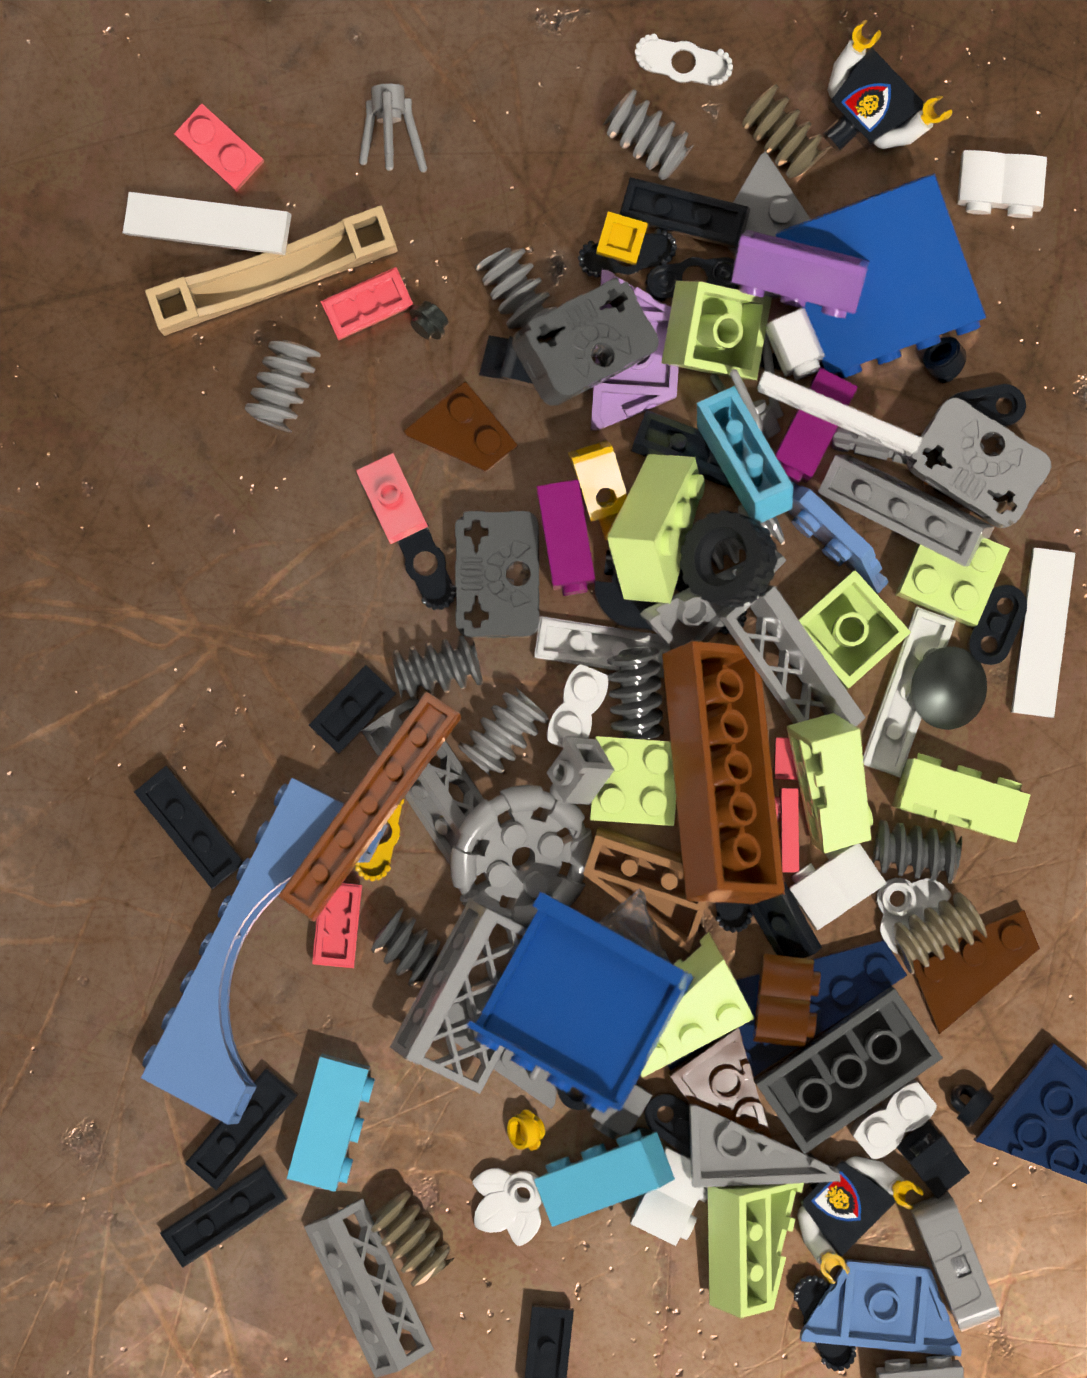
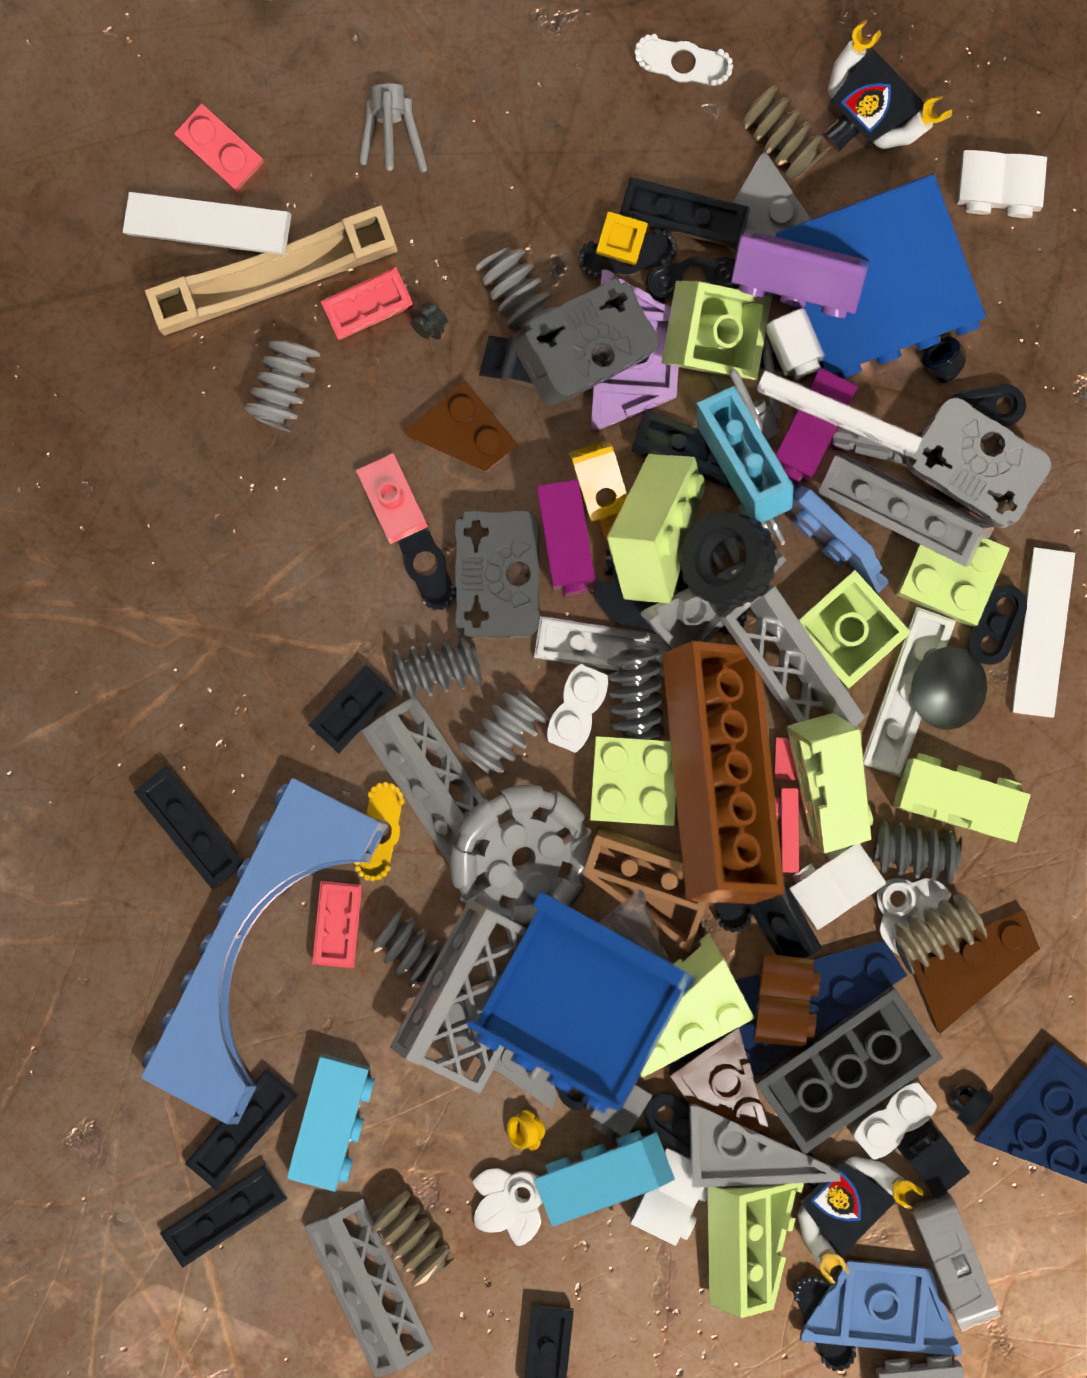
(369, 806): dark orange tile -> none
(579, 771): light grey brick -> none
(648, 135): light grey piece -> none

